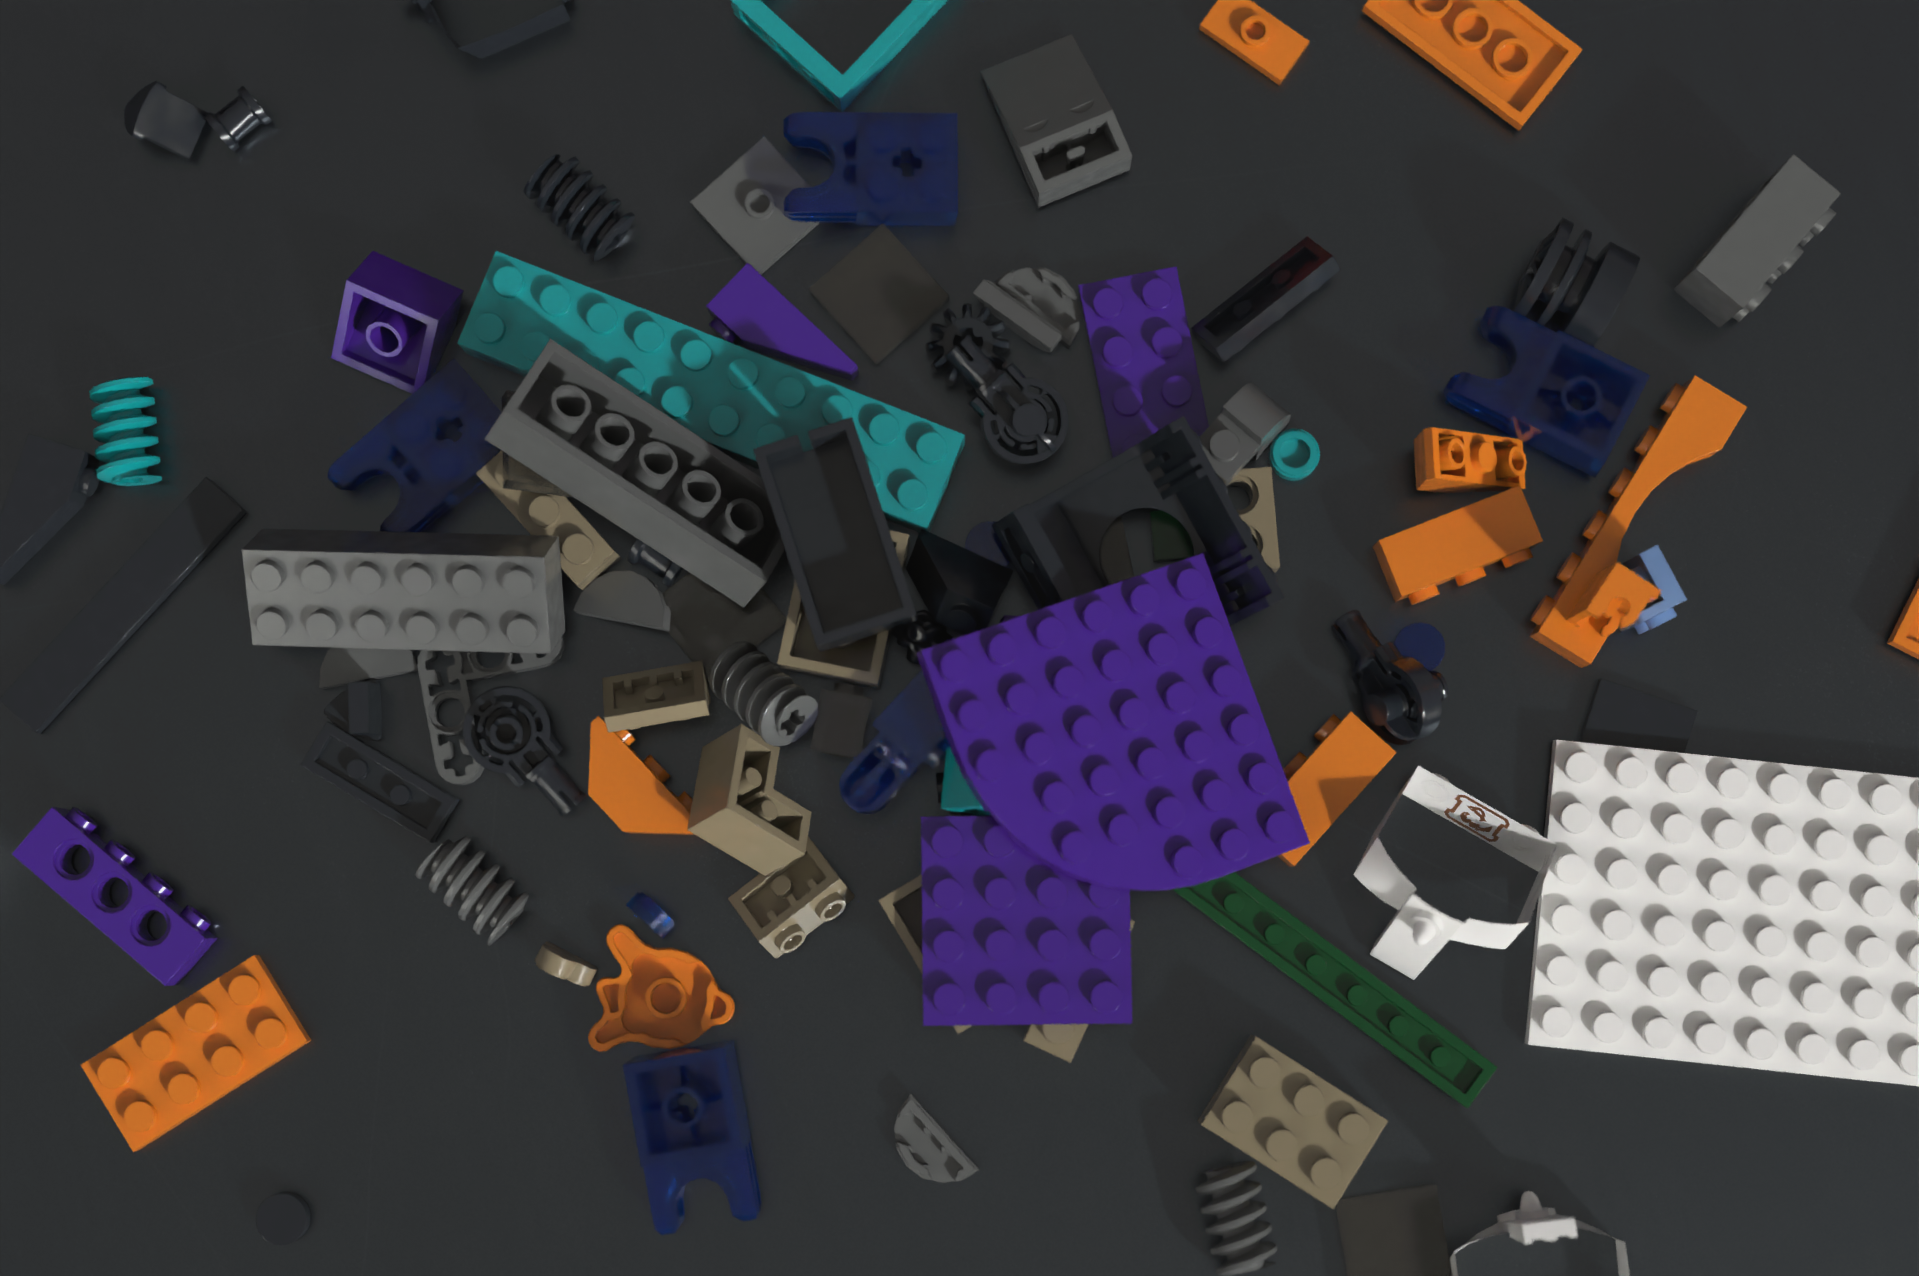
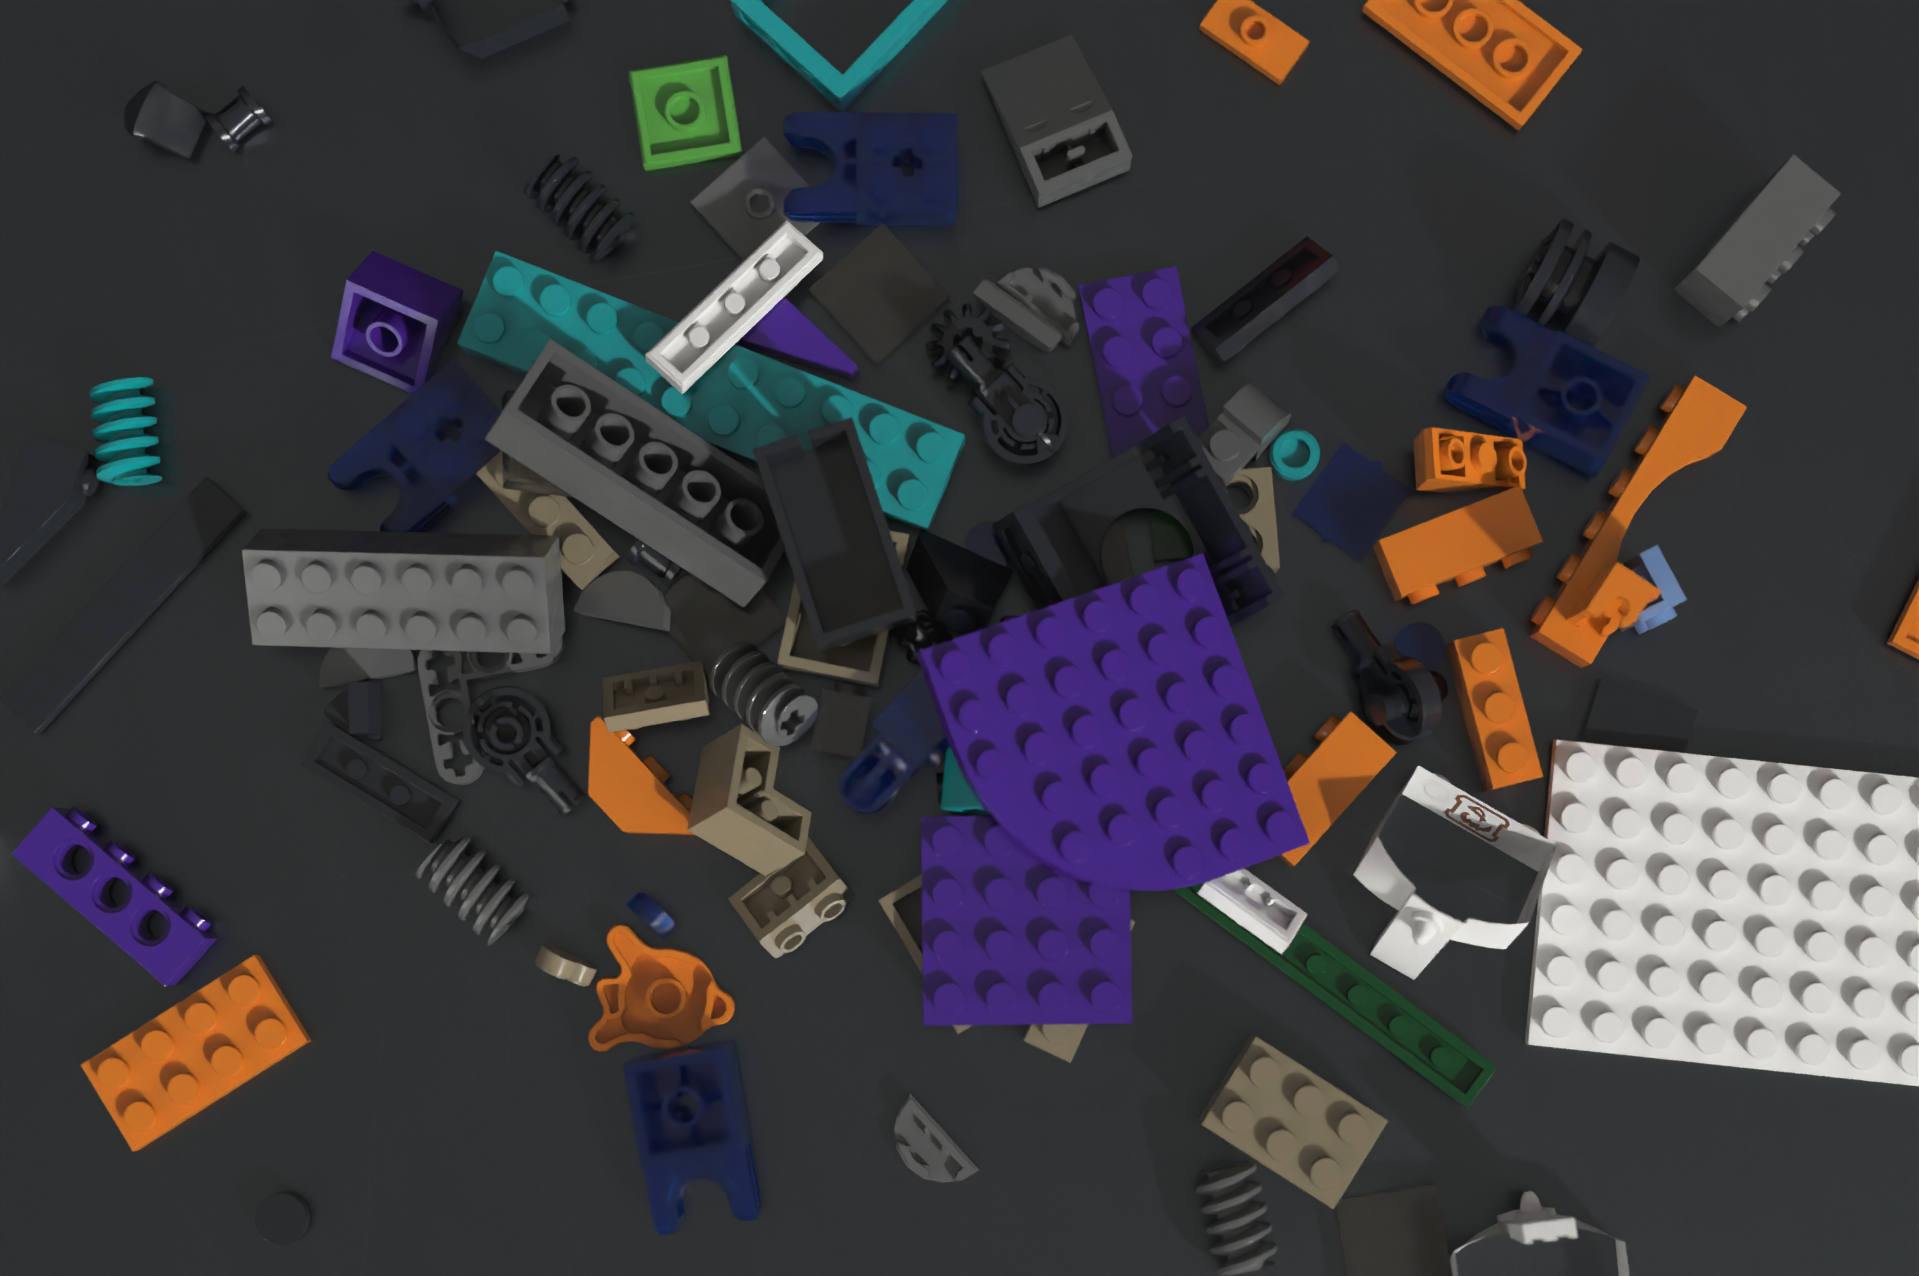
(685, 113): none -> bright green tile
(734, 307): none -> white tile
(1255, 907): none -> white plate
(1351, 502): none -> clear blue piece
(1493, 710): none -> orange brick

